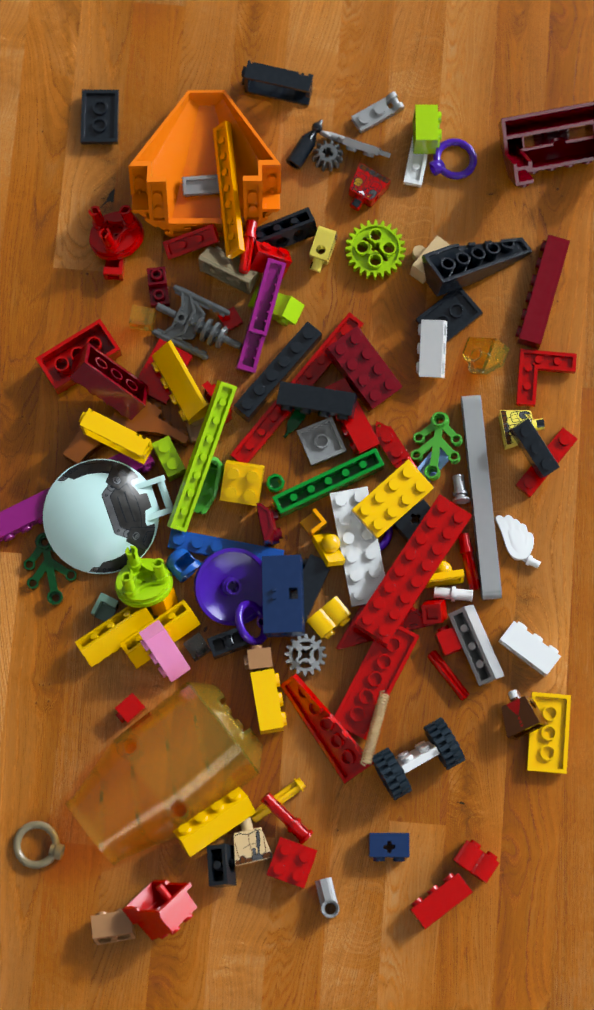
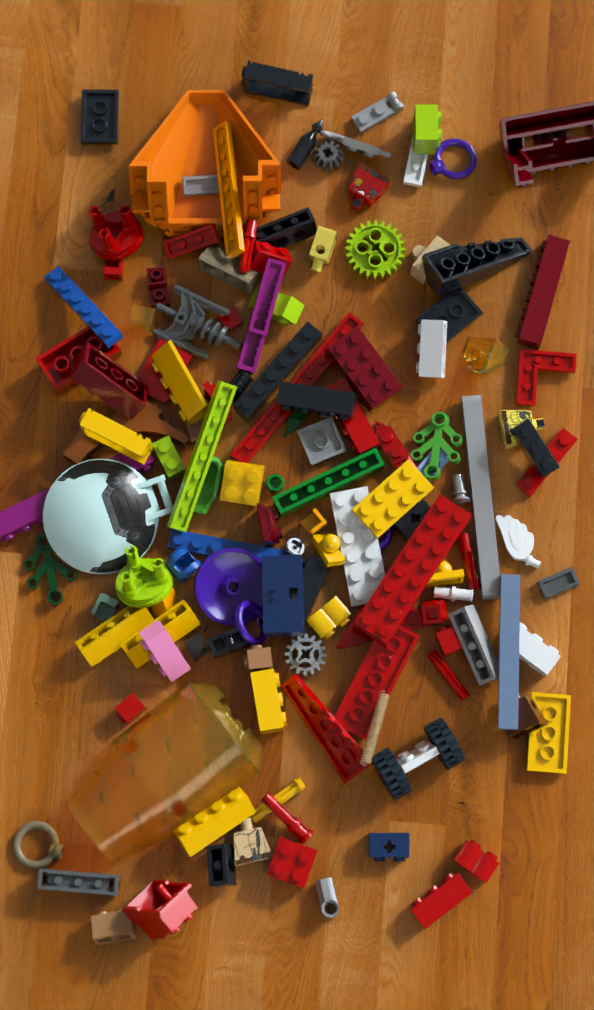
(79, 882): none -> dark grey piece
(83, 307): none -> blue plate
(242, 381): none -> black hinge
(294, 547): none -> tile
(508, 652): none -> sand blue tile
(558, 583): none -> dark grey tile

